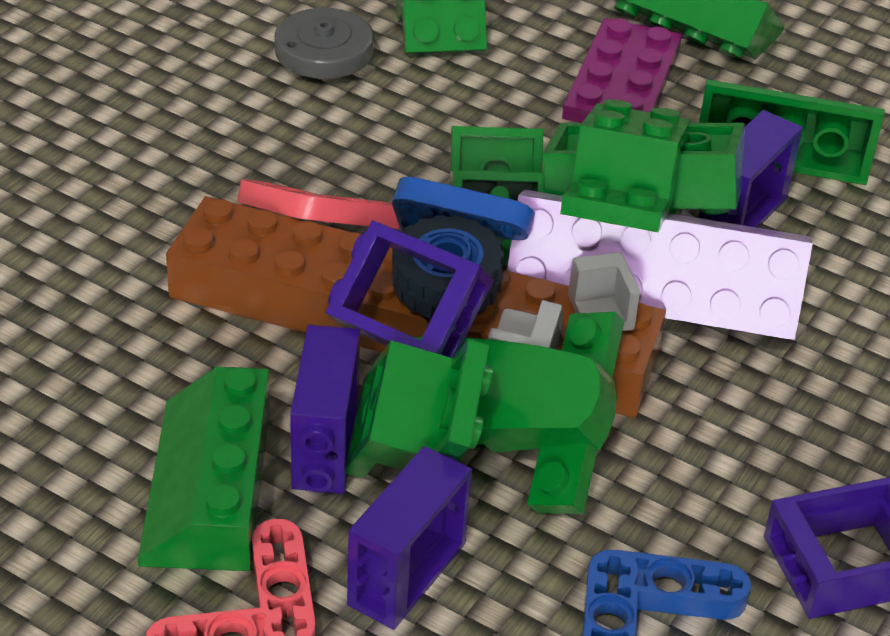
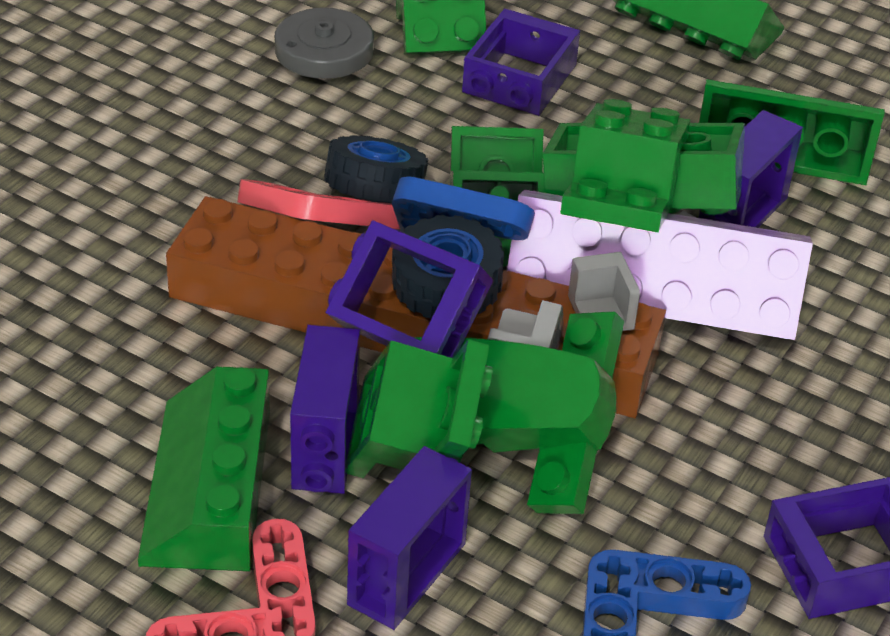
(371, 166): none -> black wheel
(514, 36): none -> dark purple window
(624, 65): magenta plate -> none

